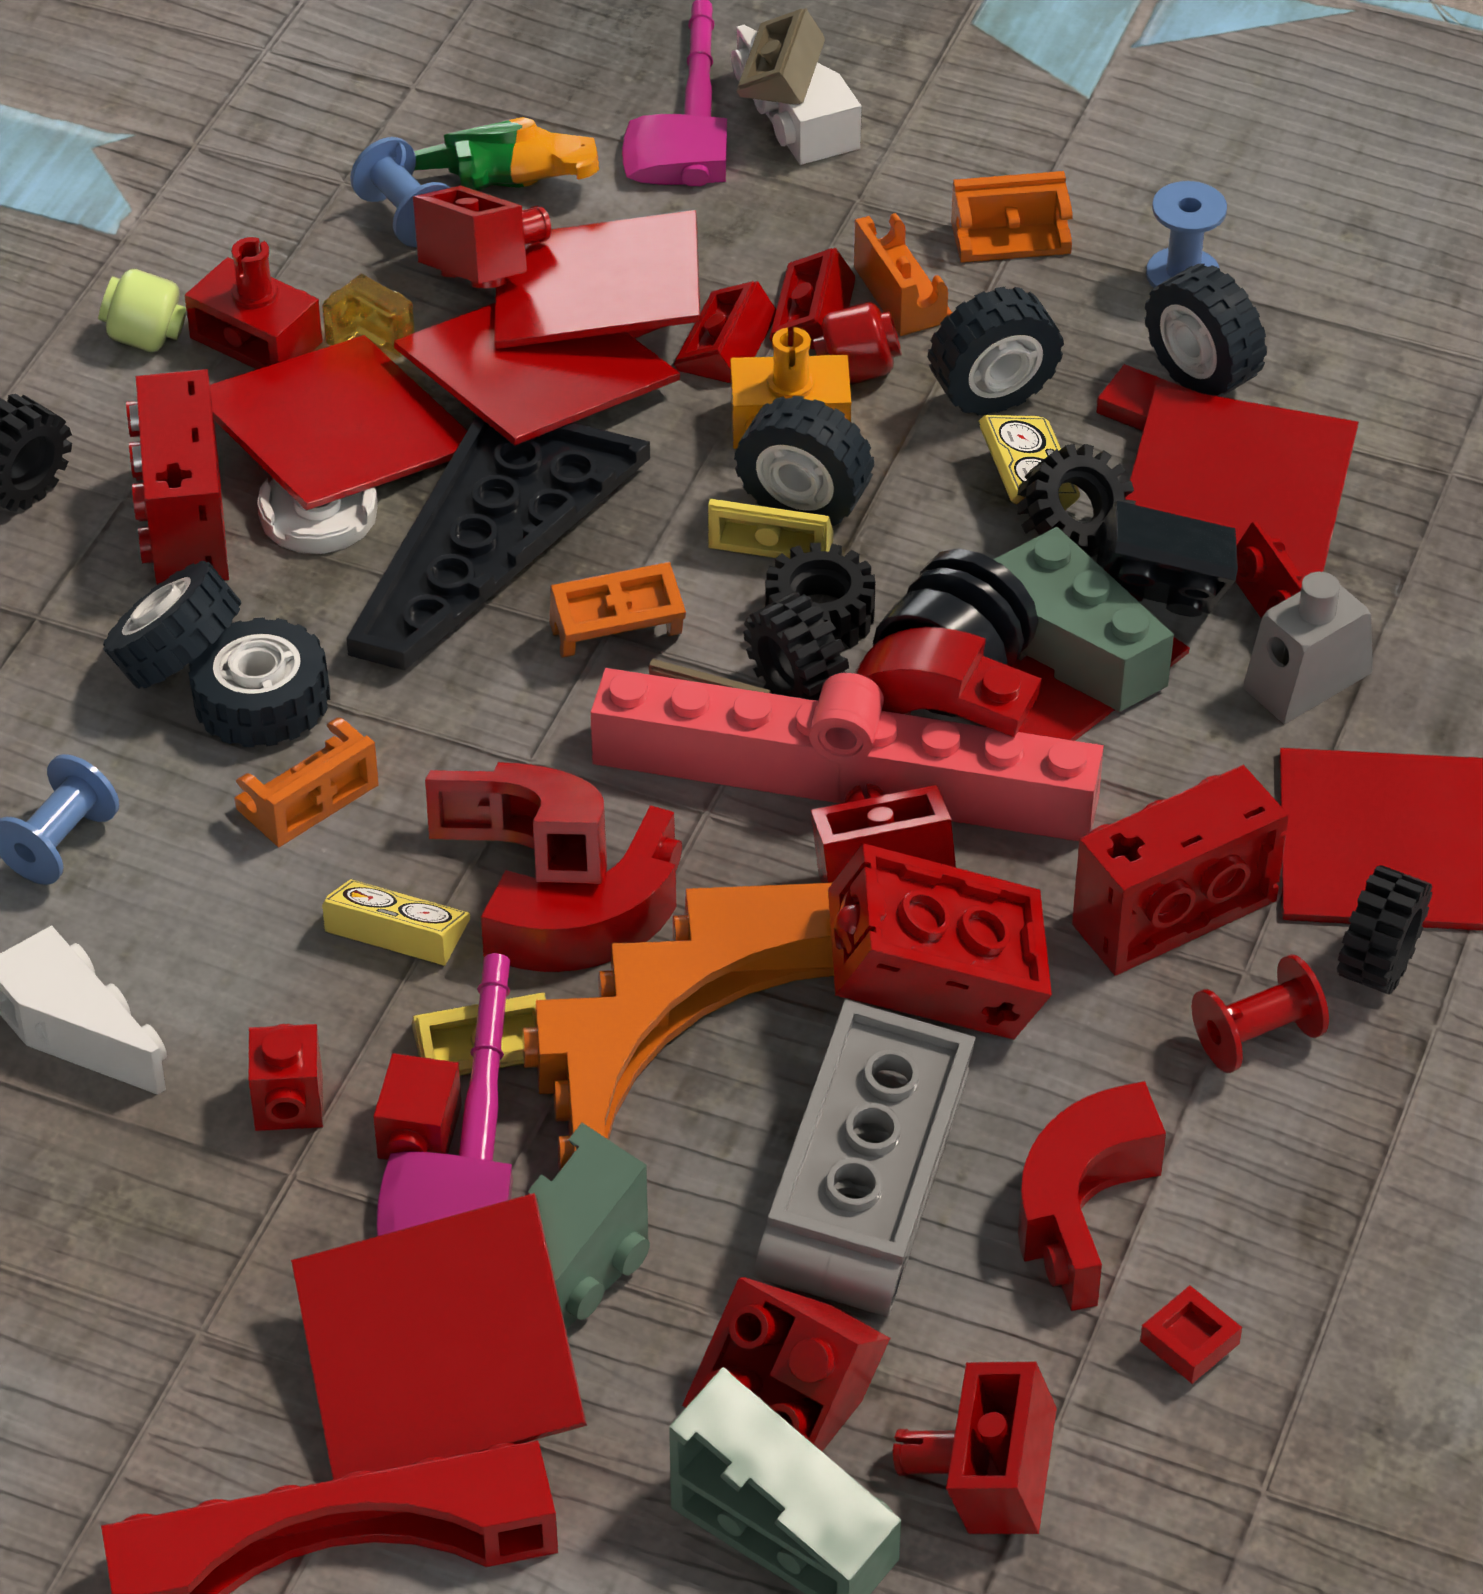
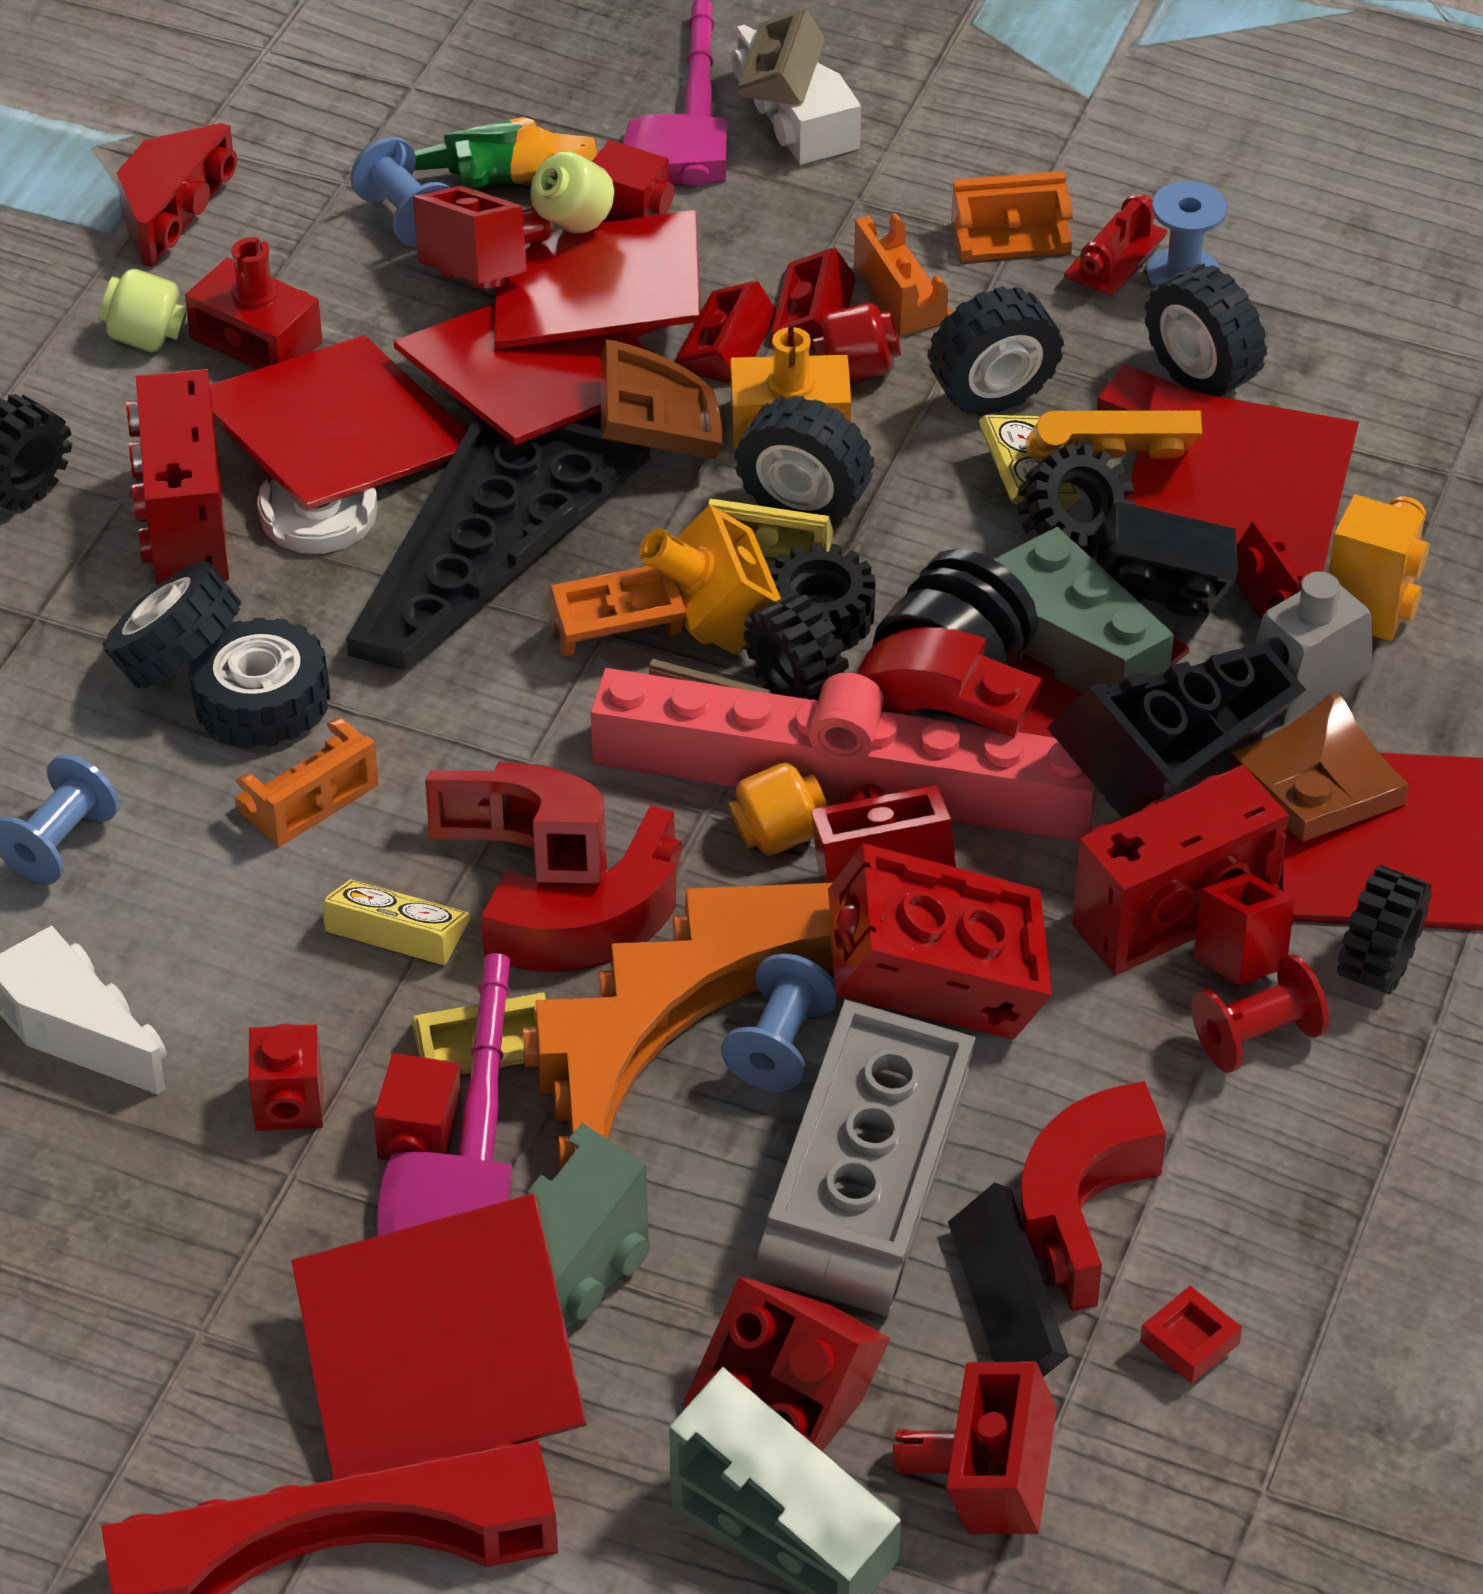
(171, 183): none -> red slope
(369, 310): clear yellow bracket -> none
(572, 192): none -> yellowish green head
(638, 181): none -> red brick
(656, 403): none -> dark orange plate
(717, 575): none -> light orange brick
(776, 808): none -> light orange head
(794, 992): none -> medium blue piece
(1006, 1281): none -> black tile
(1118, 247): none -> red hinge
(1159, 432): none -> light orange plate
(1169, 728): none -> black wedge
(1243, 928): none -> red brick
(1323, 771): none -> dark orange plate
(1379, 556): none -> light orange brick

